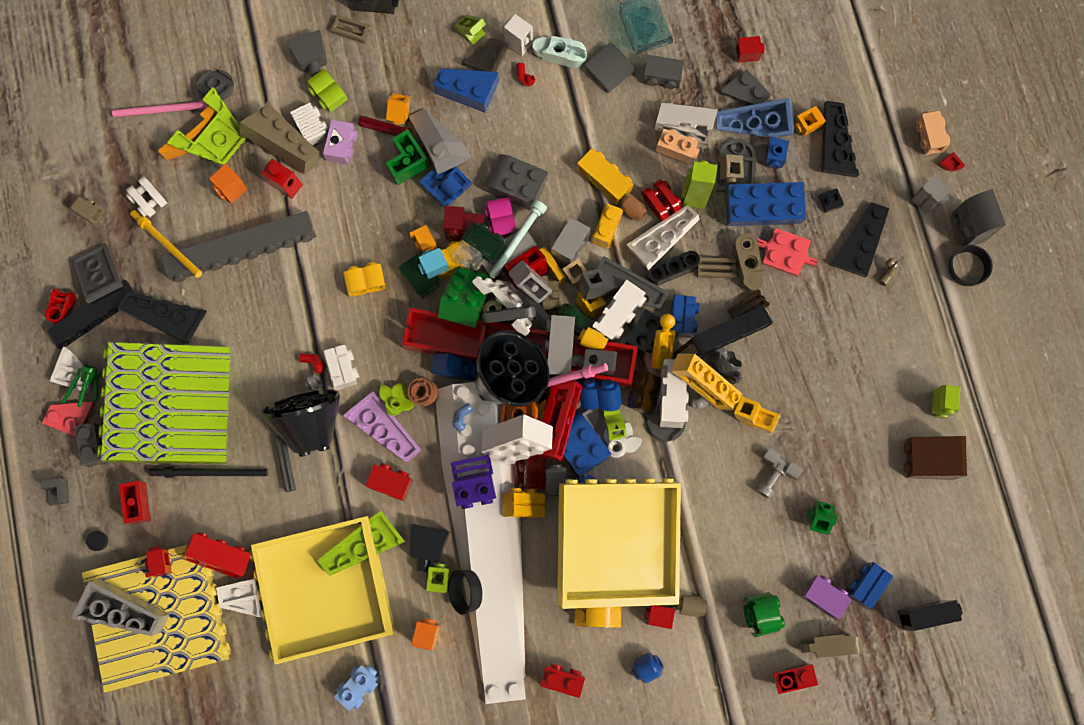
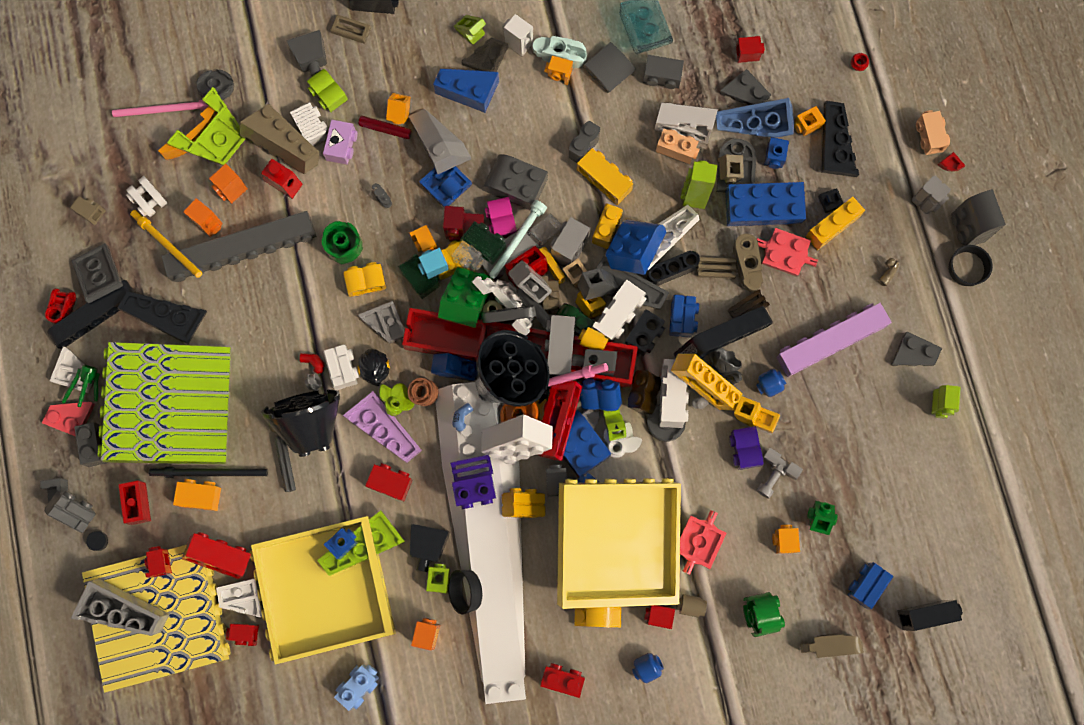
(70, 511): none -> dark grey brick
(197, 496): none -> light orange brick
(203, 217): none -> orange brick
(242, 634): none -> red brick
(337, 550): none -> blue brick
(345, 232): none -> green brick
(373, 366): none -> black hair
(382, 196): none -> dark grey piece
(385, 322): none -> light grey wing
(409, 162): green brick -> none
(522, 77): red arm -> none
(530, 473): clear red brick -> none
(544, 230): none -> clear tile
(559, 69): none -> light orange brick
(585, 141): none -> dark grey brick
(633, 207): medium nougat brick -> none
(635, 246): none -> blue brick
(663, 341): yellow plate -> none
(671, 202): red brick -> none
(700, 542): none -> coral plate
(746, 447): none -> dark purple brick
(771, 383): none -> blue head
(786, 539): none -> light orange brick
(795, 678): red slope -> none
(826, 597): medium lavender brick -> none
(833, 339): none -> lavender brick
(835, 223): none -> yellow brick
(862, 243): black wing -> none
(863, 58): none -> red plate
(916, 351): none -> dark grey wing
(936, 457): reddish brown slope -> none

